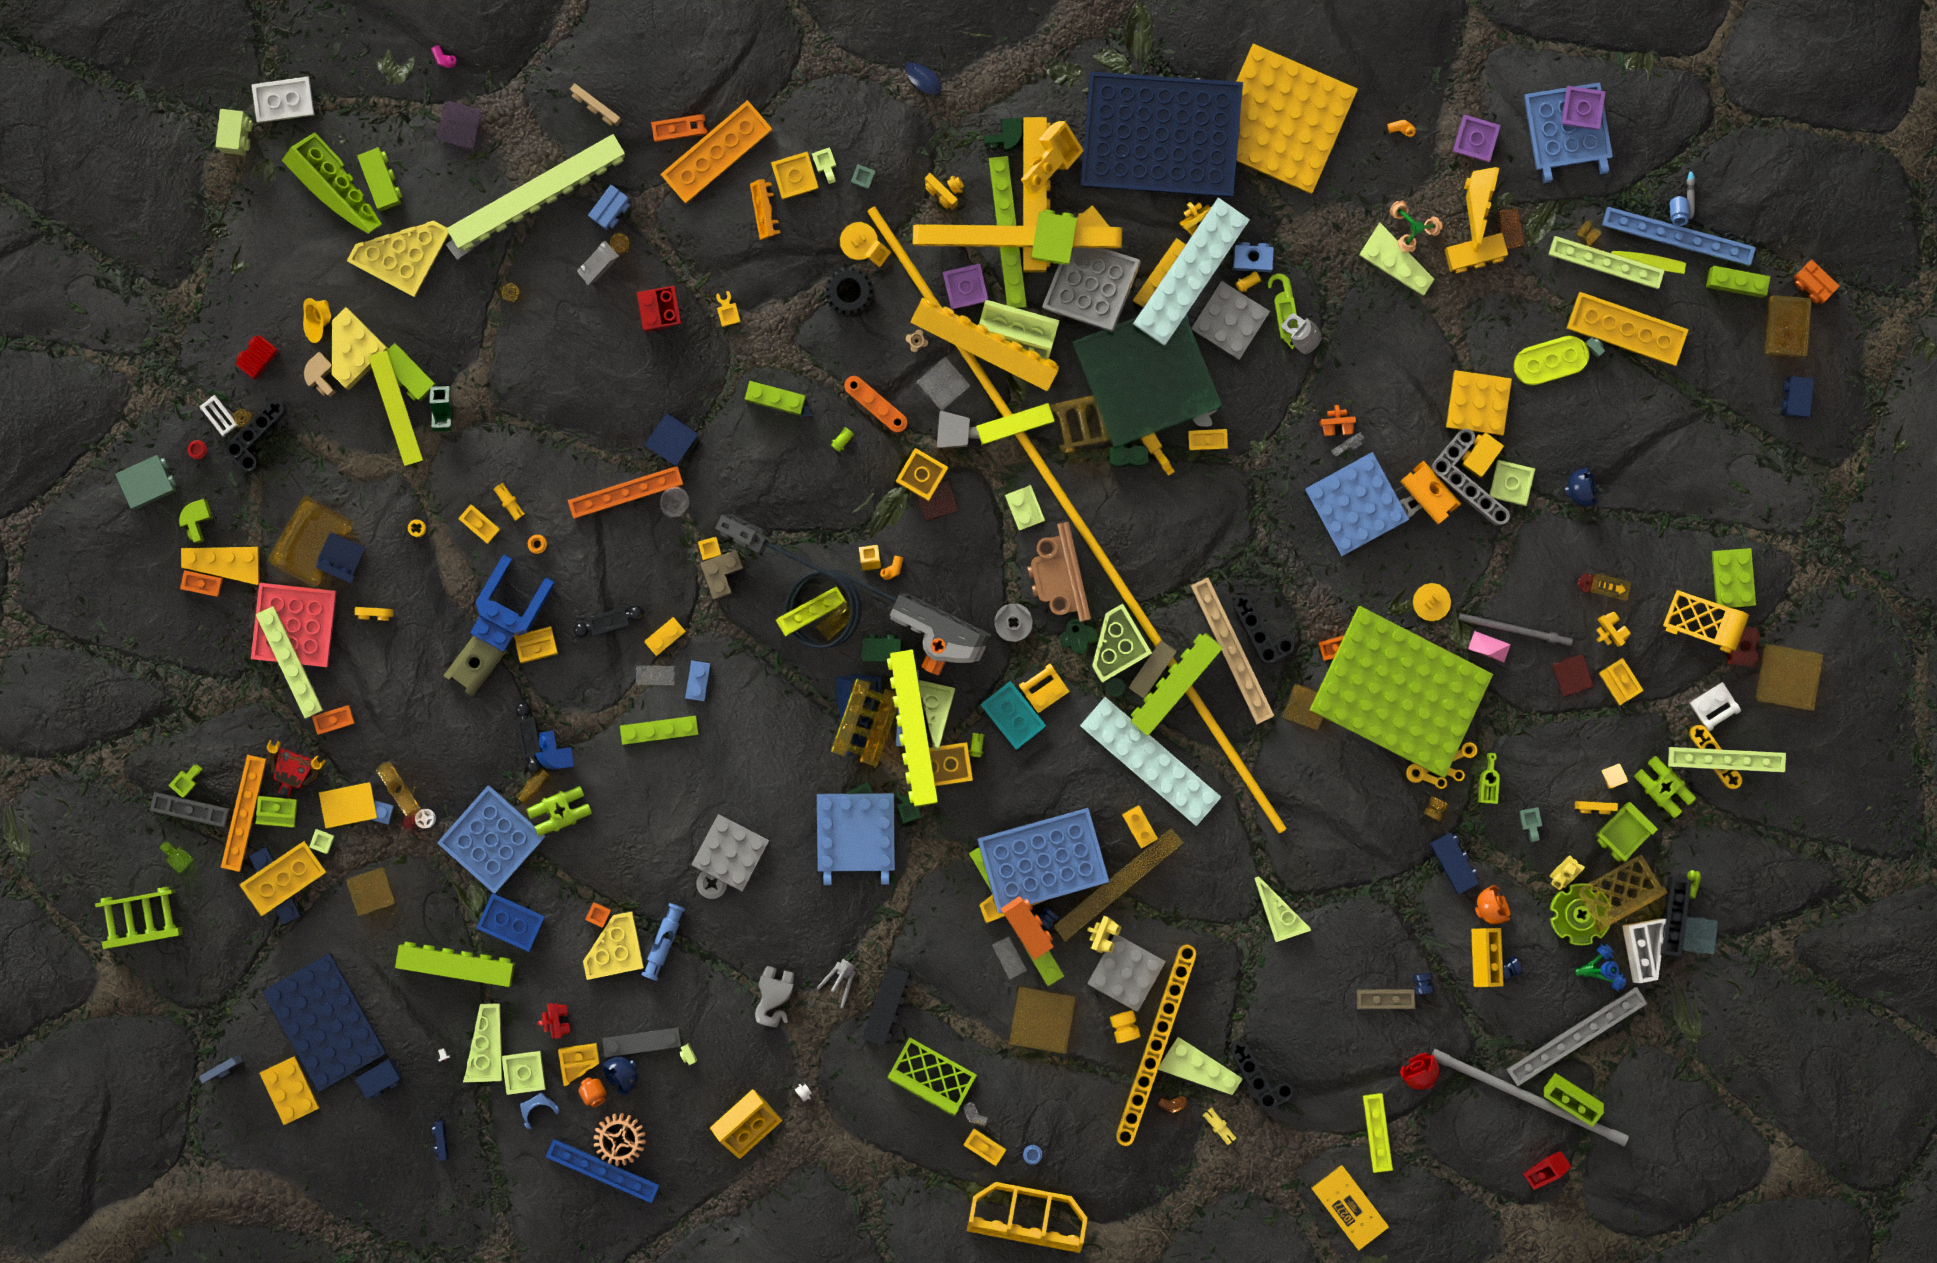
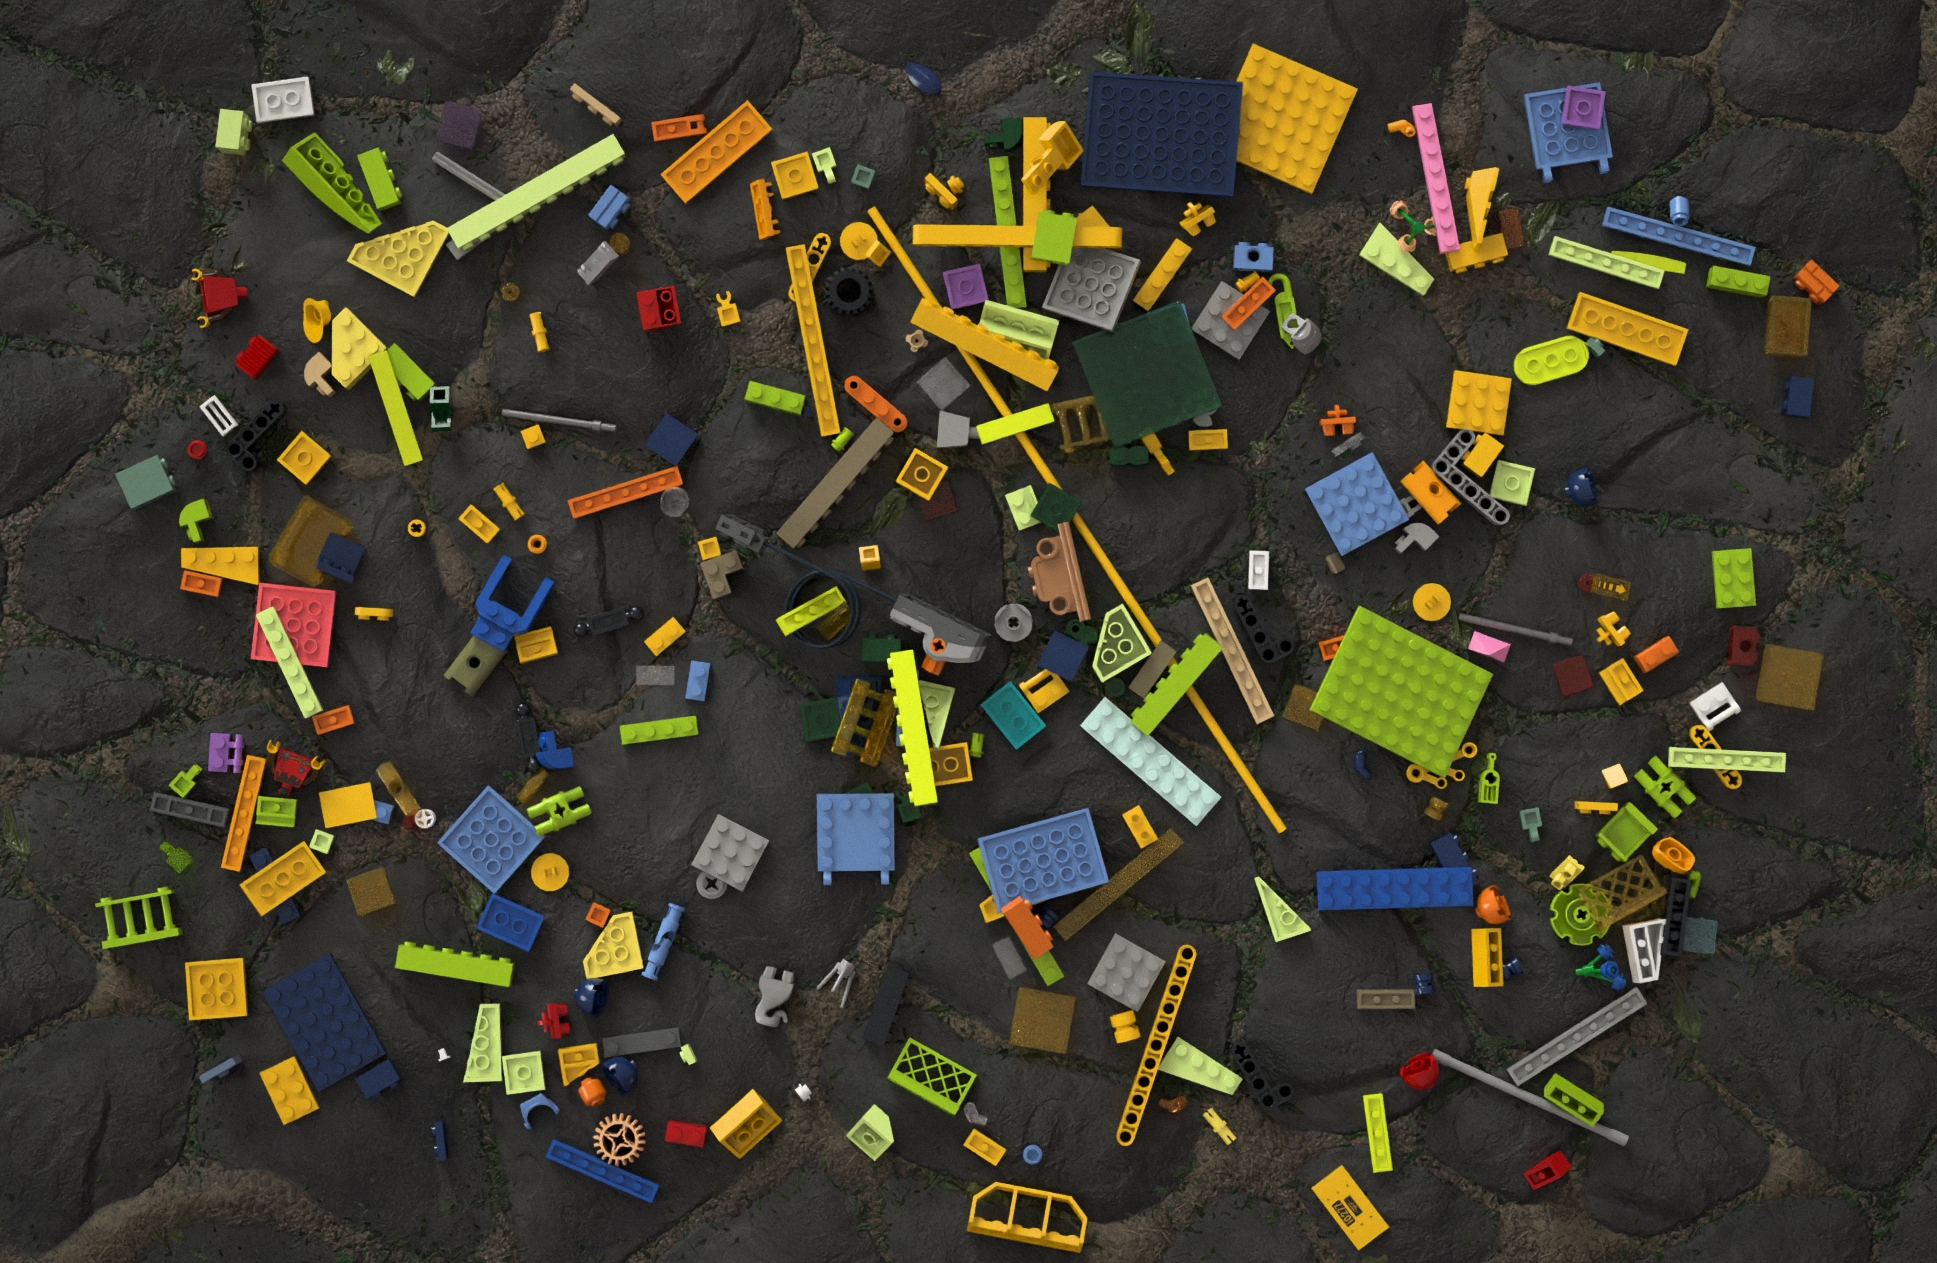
(216, 989): none -> yellow plate
(218, 295): none -> red torso
(220, 753): none -> medium lavender plate
(237, 417): clear yellow plate -> none
(304, 458): none -> yellow plate
(443, 60): dark pink arm -> none
(467, 176): none -> light grey axle
(533, 436): none -> yellow plate
(539, 332): none -> yellow pin
(550, 872): none -> yellow piece
(591, 996): none -> dark blue cylinder
(595, 425): none -> flat silver bar
(686, 1133): none -> red brick
(812, 340): none -> yellow plate
(815, 268): none -> yellow beam
(820, 719): none -> dark green plate
(835, 483): none -> dark tan brick
(872, 1132): none -> yellowish green slope
(893, 570): light orange arm -> none
(1055, 507): none -> dark green plate
(1063, 655): none -> dark blue slope
(1101, 934): light yellow hips -> none
(1191, 271): light aqua plate -> none
(1248, 303): none -> orange plate
(1258, 570): none -> white plate
(1334, 563): none -> dark tan slope
(1359, 763): none -> dark blue arm
(1395, 888): none -> blue plate
(1416, 532): none -> light grey brick
(1435, 178): none -> bright pink plate
(1476, 138): medium lavender plate -> none
(1592, 235): clear yellow wheel -> none
(1656, 654): none -> orange brick
(1673, 855): none -> light orange piece
(1691, 193): light grey piece -> none
(1728, 633): yellow piece -> none

